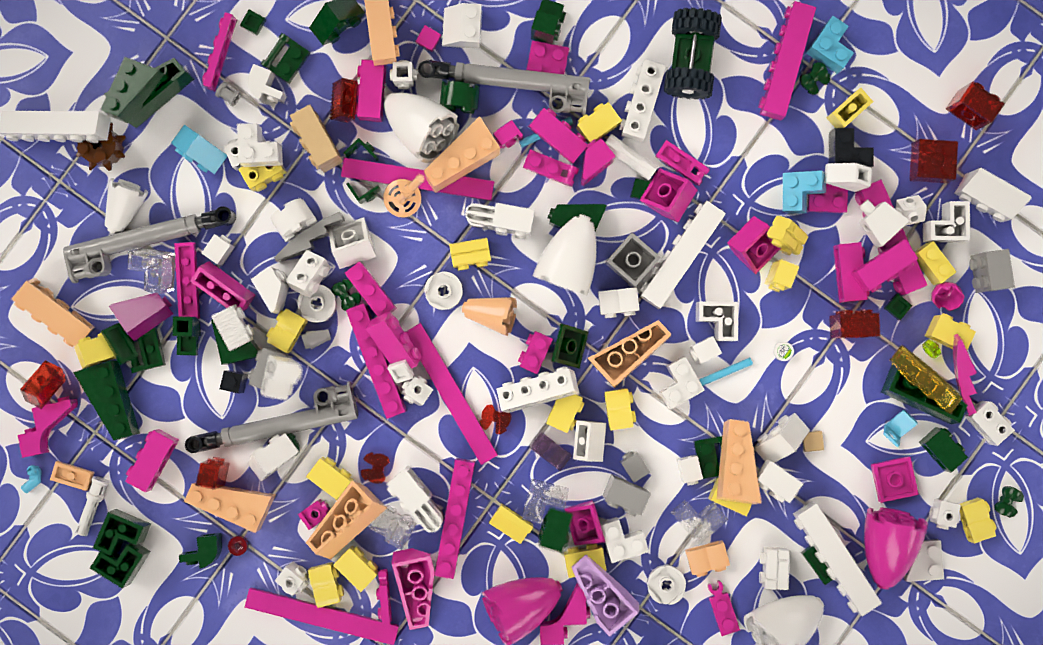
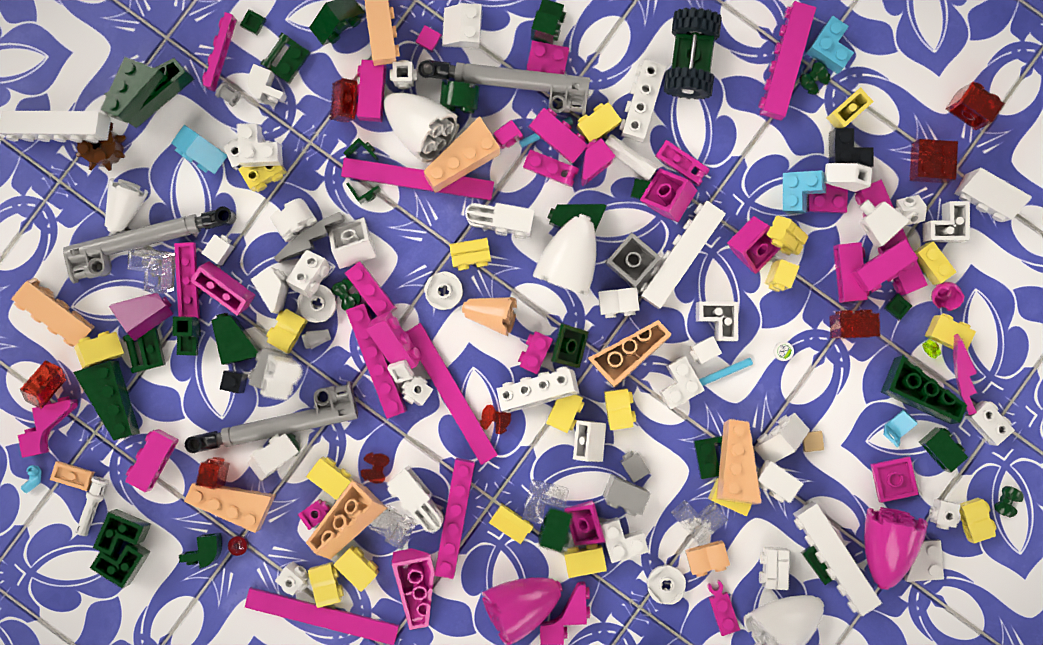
(120, 343): dark green tile -> none
(233, 327): white brick -> none
(315, 139): tan brick -> none
(383, 595): dark pink plate -> none
(406, 190): light nougat dish -> none
(550, 451): clear purple brick -> none
(606, 597): lavender wedge -> none
(689, 469): white brick -> none
(924, 377): clear yellow slope -> none
(992, 271): light grey brick -> none

